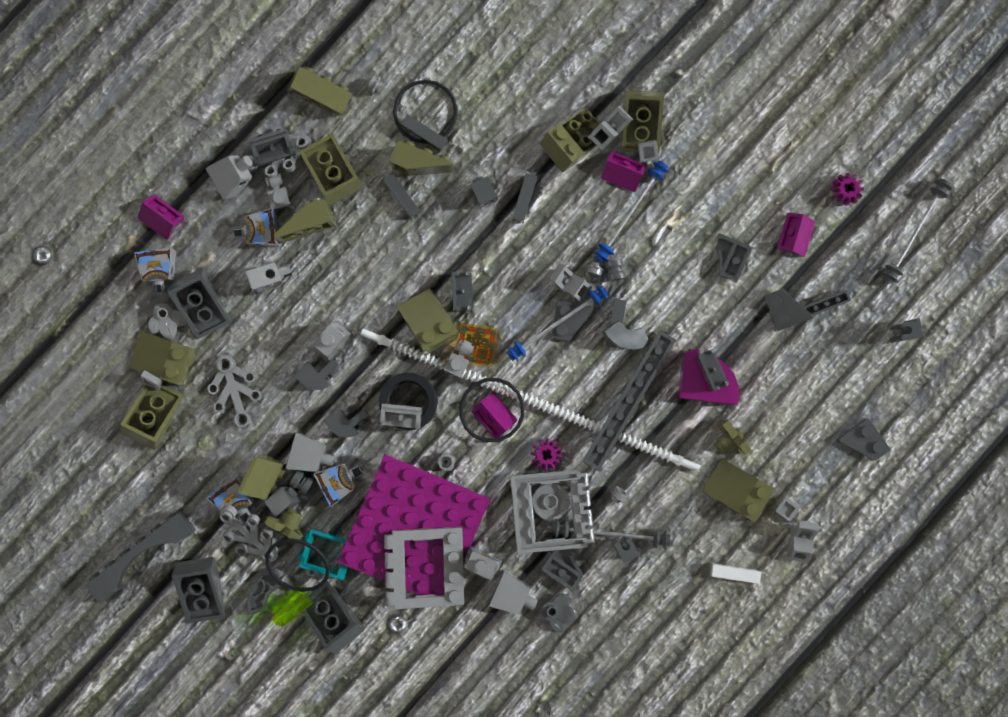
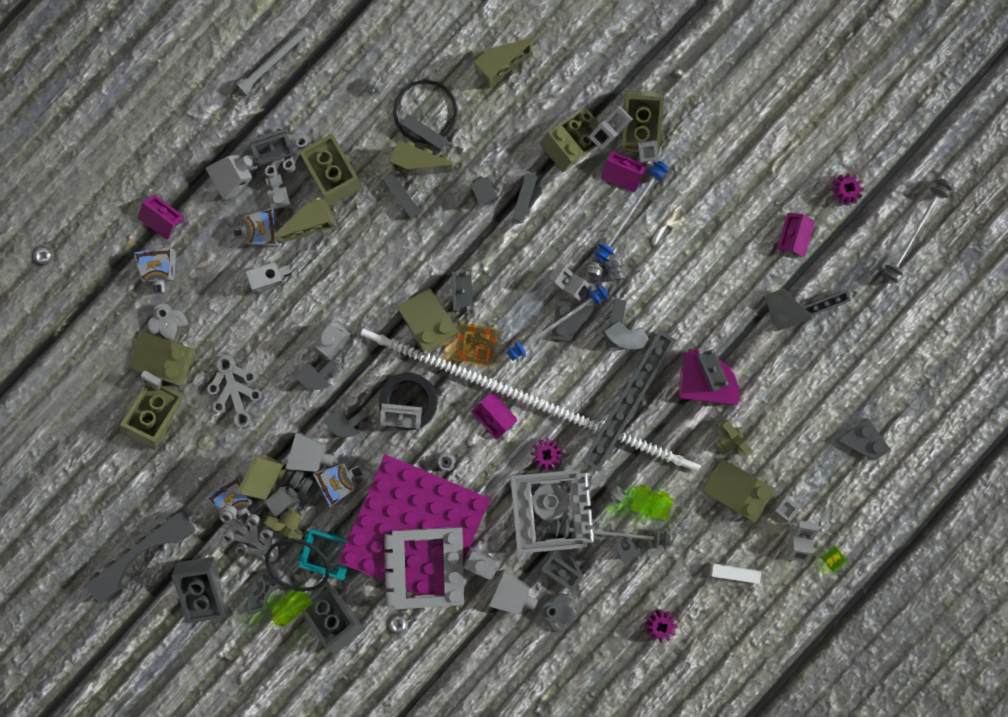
(199, 303): dark grey slope -> none
(246, 83): none -> light grey piece
(319, 90): olive wedge -> none
(457, 364): light grey plate -> none
(463, 400): black piece -> none
(500, 60): none -> olive slope
(651, 503): none -> clear neon green piece
(664, 619): none -> magenta gear
(732, 257): dark grey wing -> none
(834, 559): none -> clear neon green tile
(908, 330): dark grey hinge -> none

